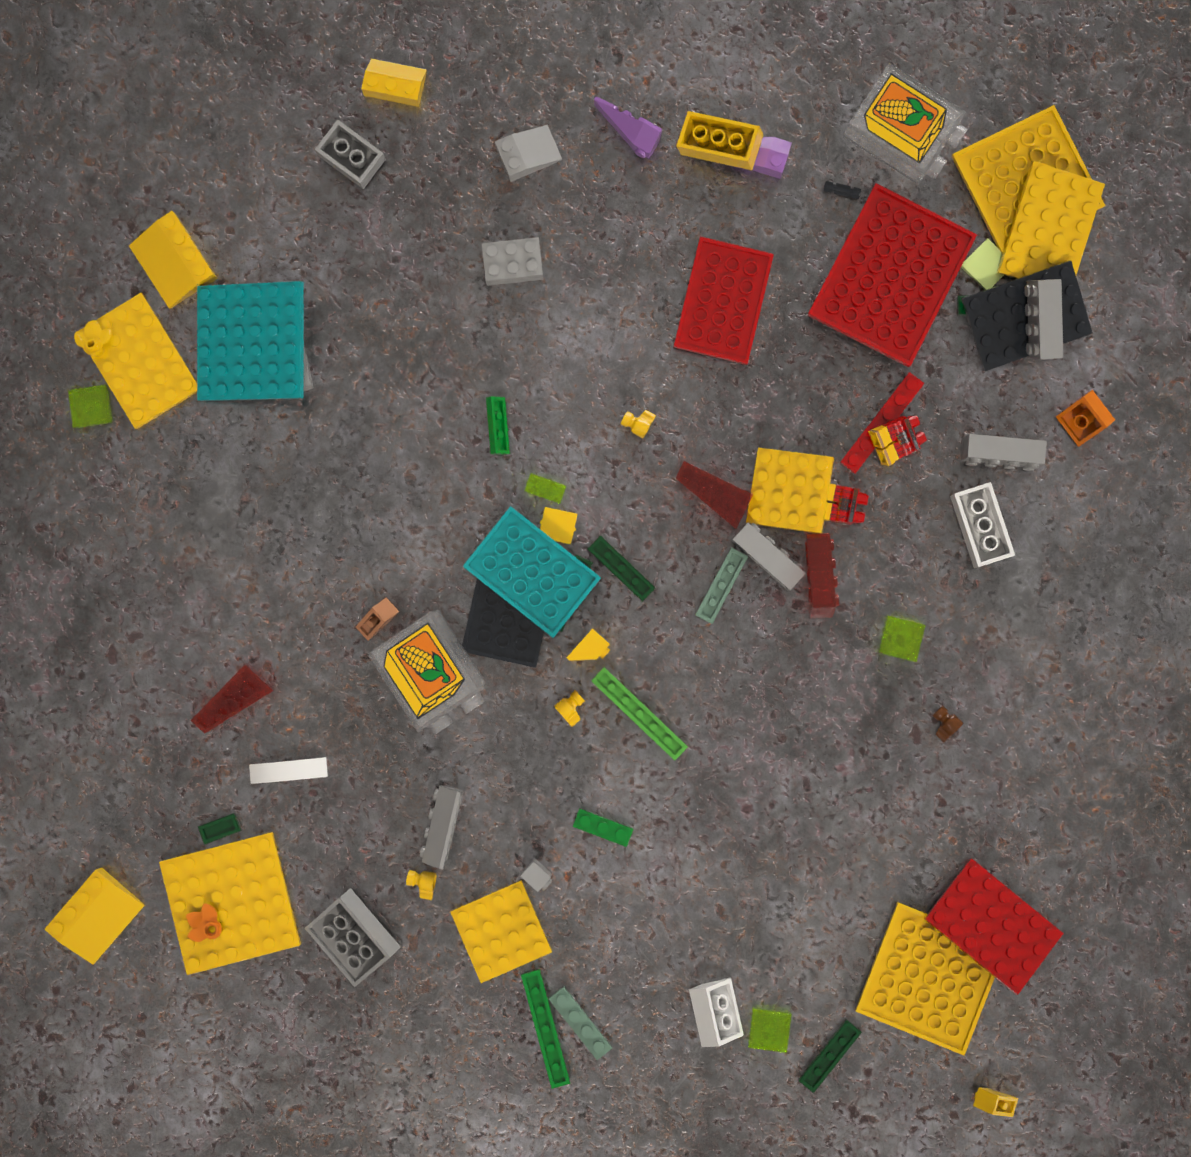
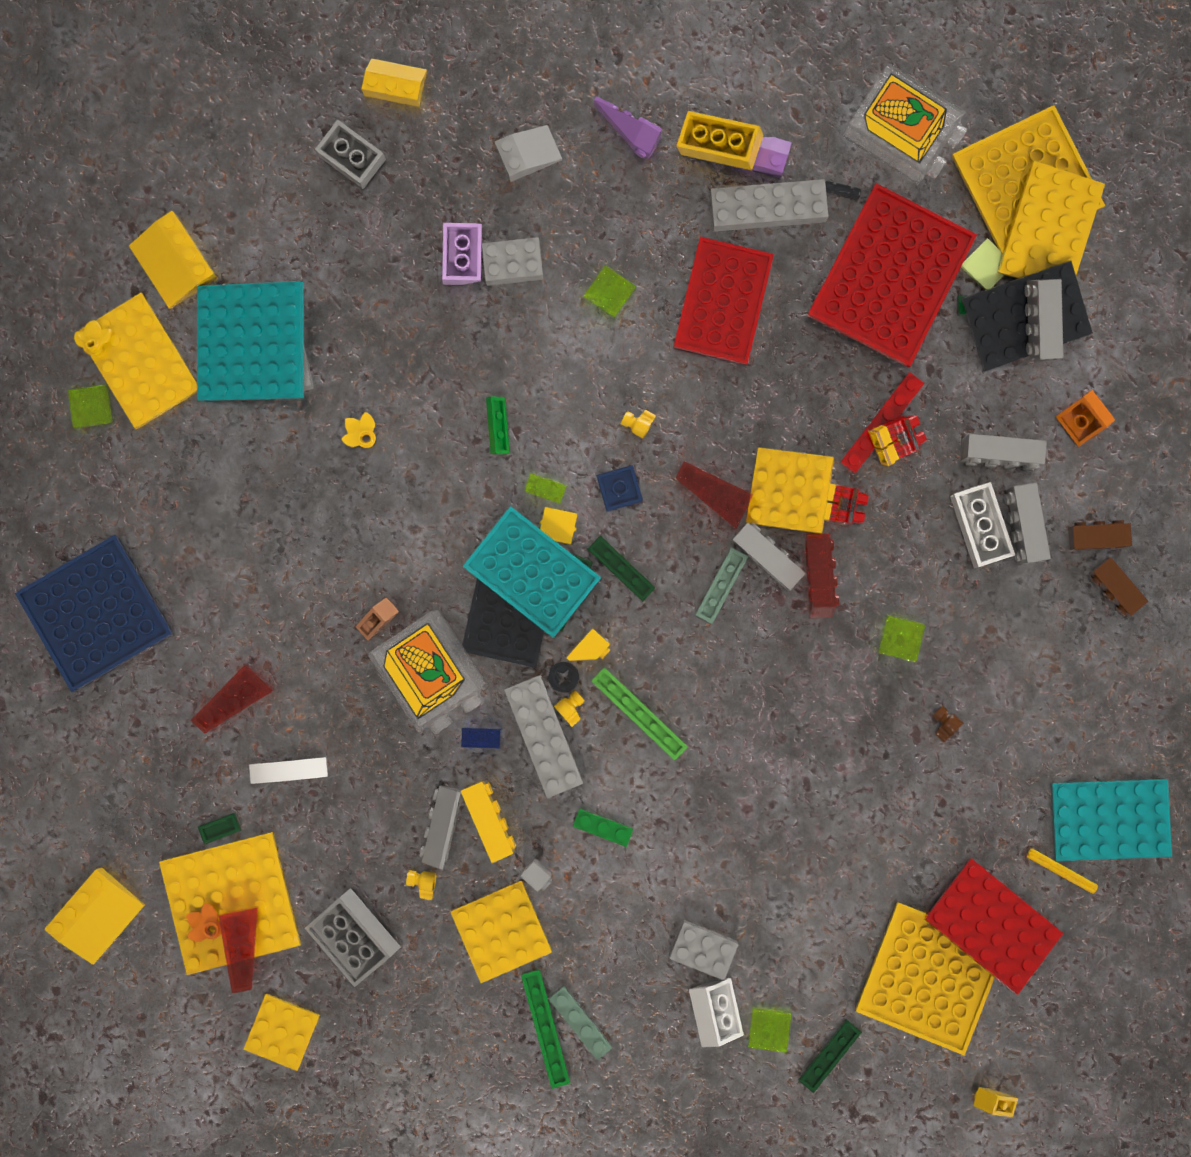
(93, 613): none -> dark blue plate
(239, 944): none -> clear red wedge
(281, 1032): none -> yellow plate
(358, 429): none -> yellow plate
(461, 253): none -> lavender slope
(481, 737): none -> clear blue brick
(488, 821): none -> yellow brick
(543, 736): none -> light grey brick
(565, 686): none -> black gear
(609, 291): none -> clear neon green tile
(619, 488): none -> dark blue tile
(703, 949): none -> light grey brick
(768, 205): none -> light grey brick
(1027, 524): none -> light grey brick
(1062, 871): none -> yellow axle
(1100, 535): none -> reddish brown brick
(1111, 820): none -> teal plate
(1118, 587): none -> reddish brown brick

